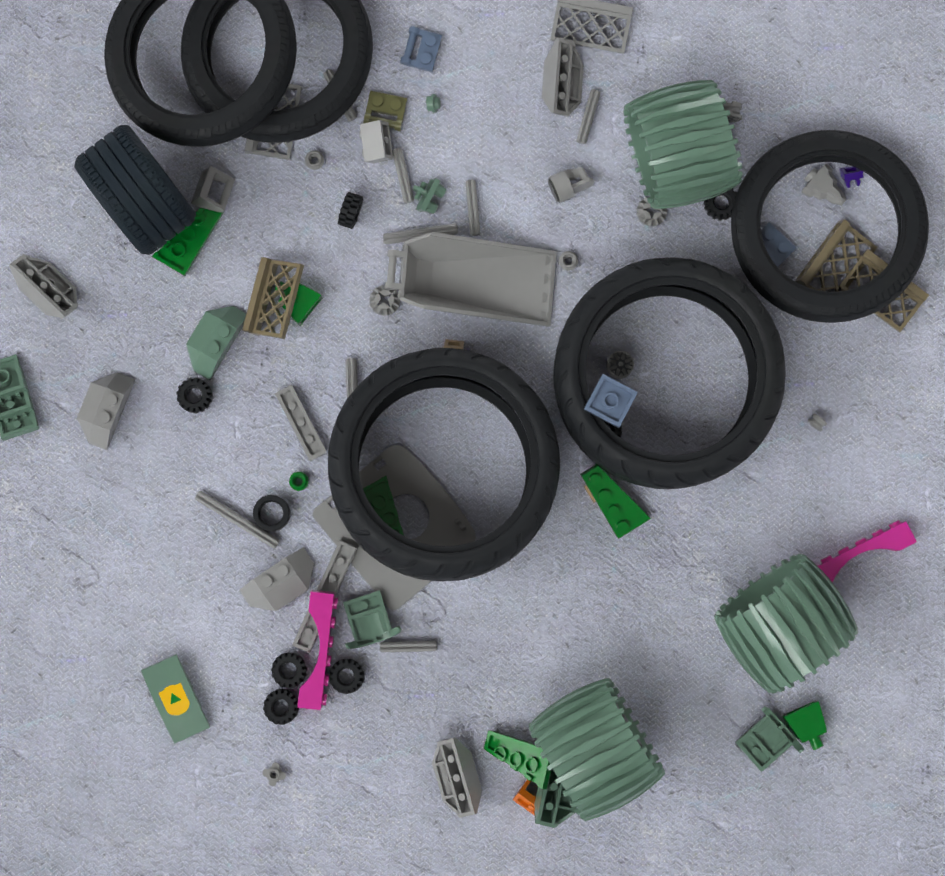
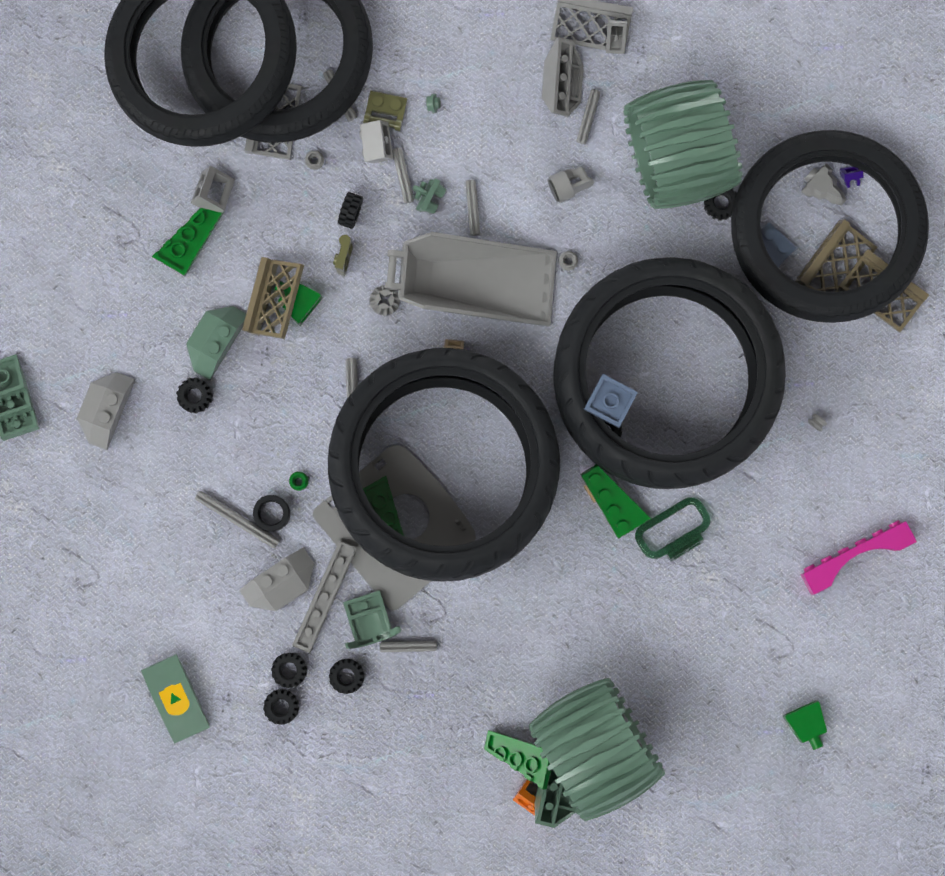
(44, 286): light grey wedge -> none
(134, 190): black wheel -> none
(274, 779): light grey plate -> none
(301, 423): light grey plate -> none
(321, 609): dark pink arch -> none
(342, 259): none -> olive plate
(402, 236): light grey axle -> none
(427, 51): sand blue plate -> none
(457, 777): light grey wedge -> none
(616, 36): none -> light grey slope
(620, 364): light grey wheel -> none
(645, 216): light grey gear -> none
(682, 544): none -> clear green bar
(734, 109): light grey wheel -> none
(767, 740): sand green piece -> none
(786, 624): sand green wheel -> none

